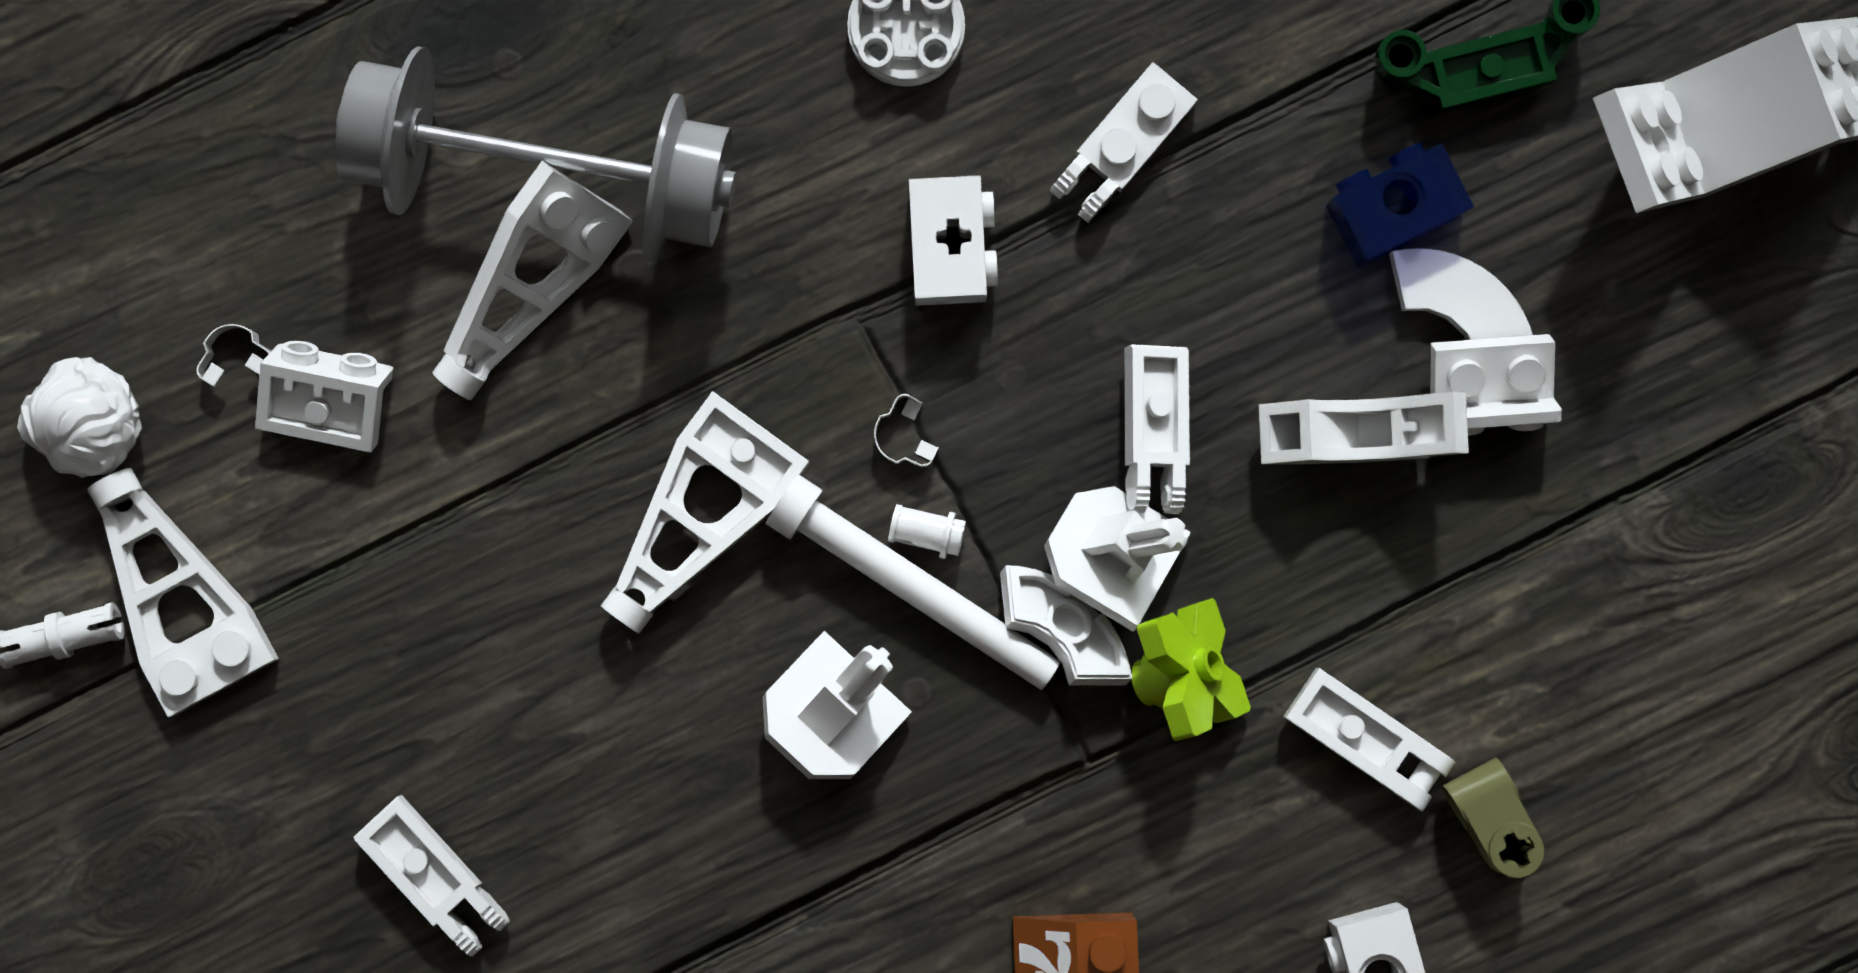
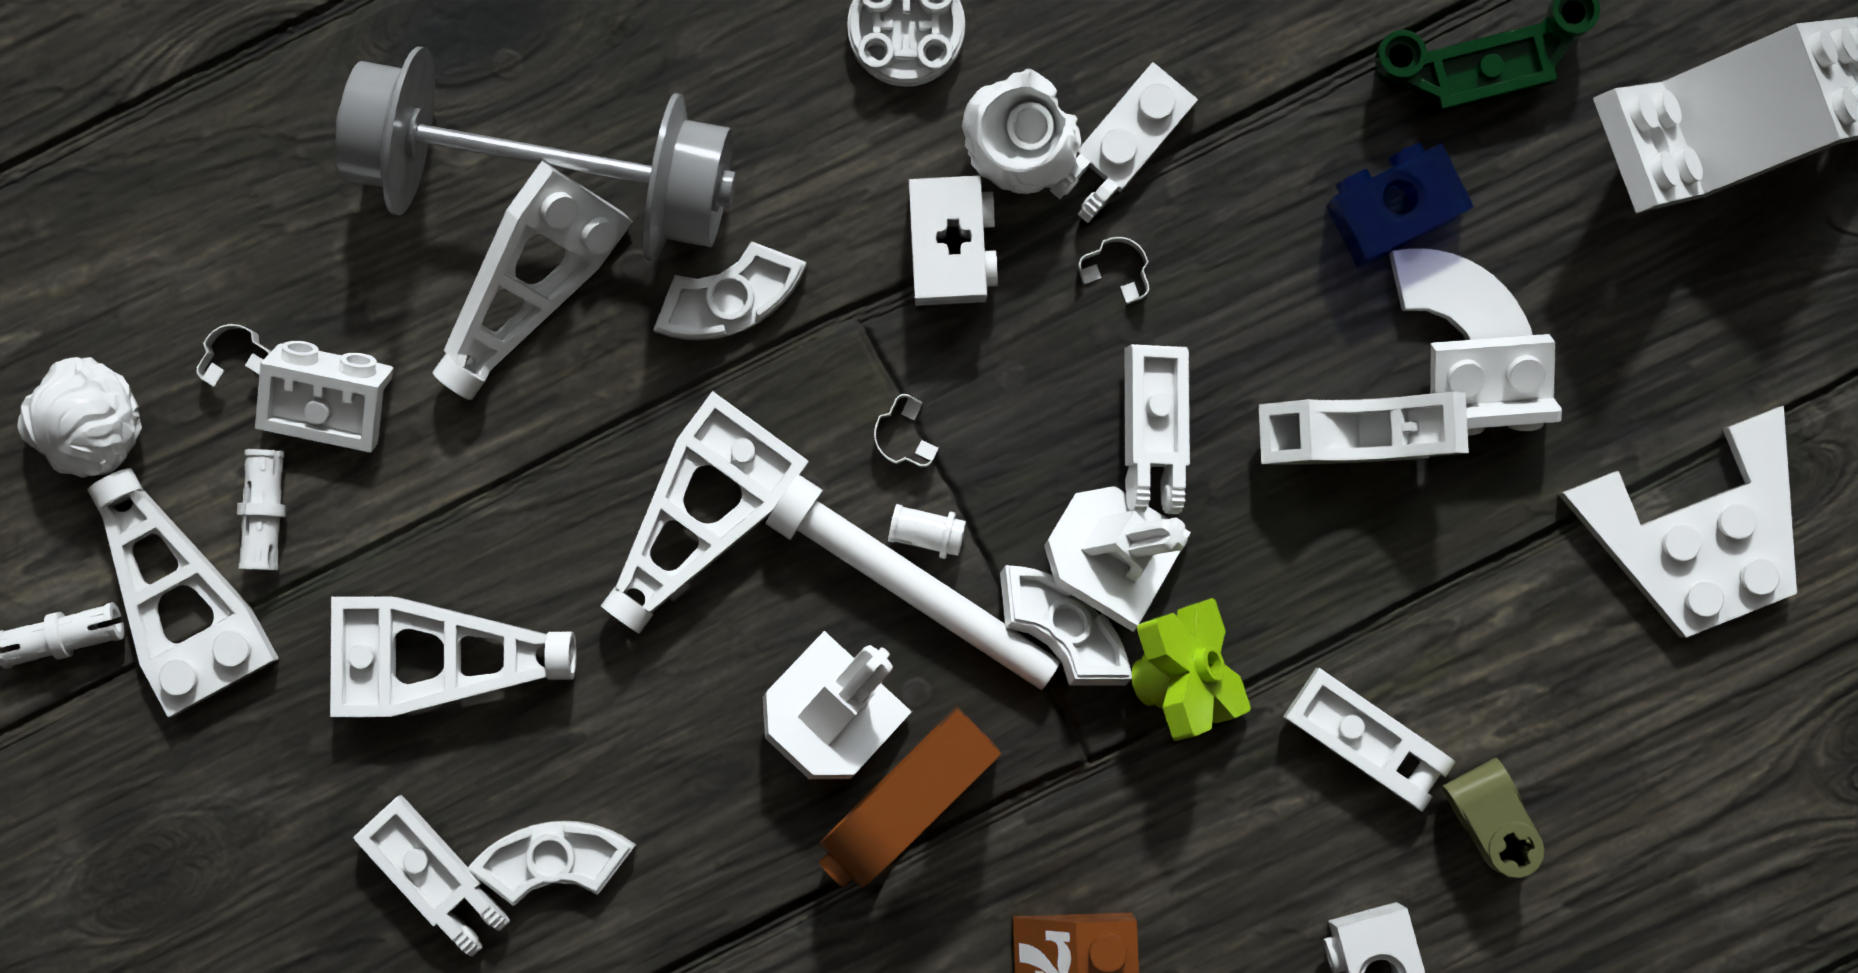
(261, 509): none -> white pin
(366, 656): none -> white plate
(551, 854): none -> white tile
(730, 300): none -> white tile
(907, 800): none -> dark orange window
(1020, 134): none -> white hair
(1092, 273): none -> white piece
(1712, 555): none -> white wing

